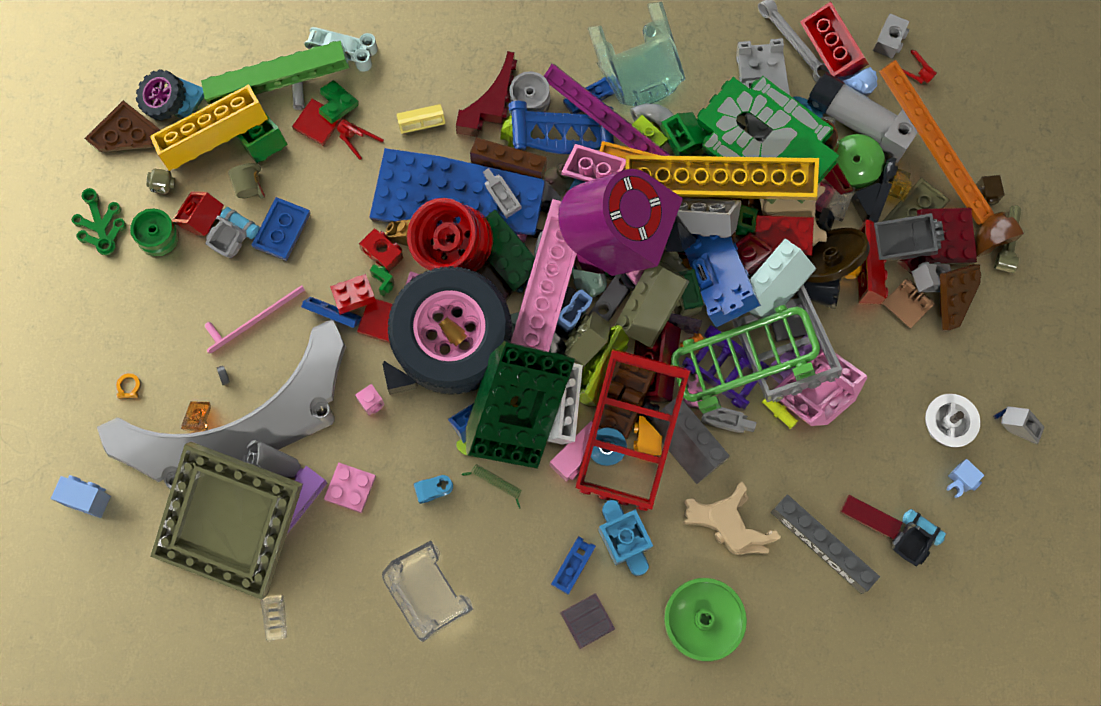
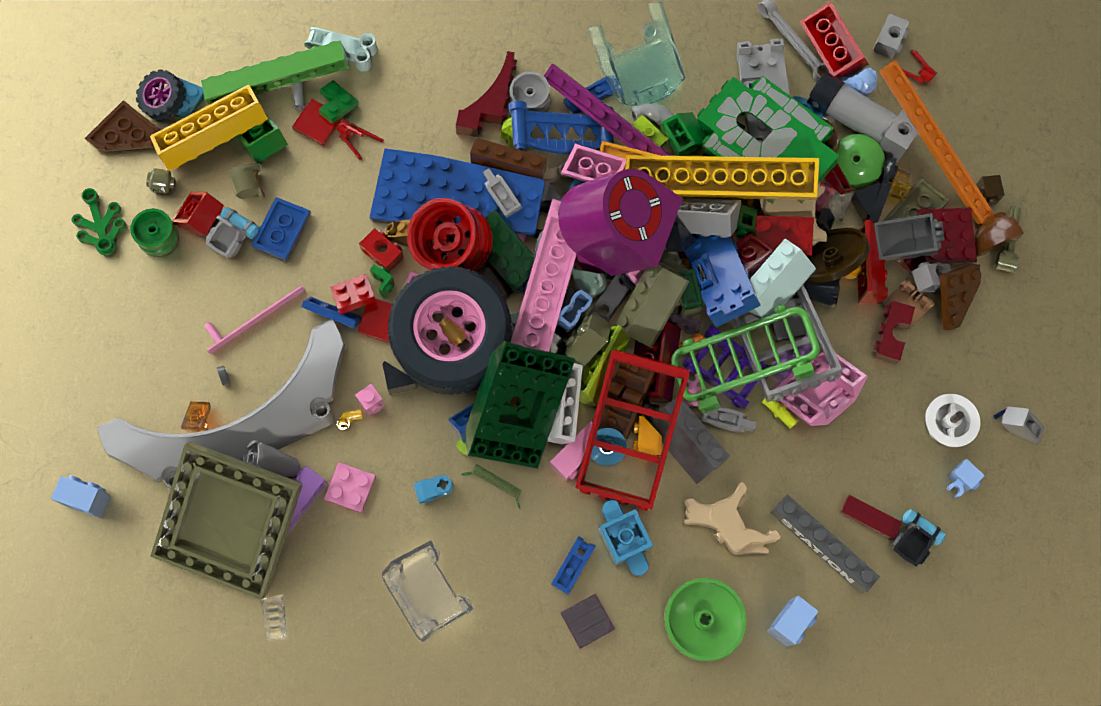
(133, 394): light orange piece -> none
(347, 418): none -> yellow arm
(420, 118): light yellow piece -> none
(793, 621): none -> light blue brick
(888, 347): none -> dark red arch

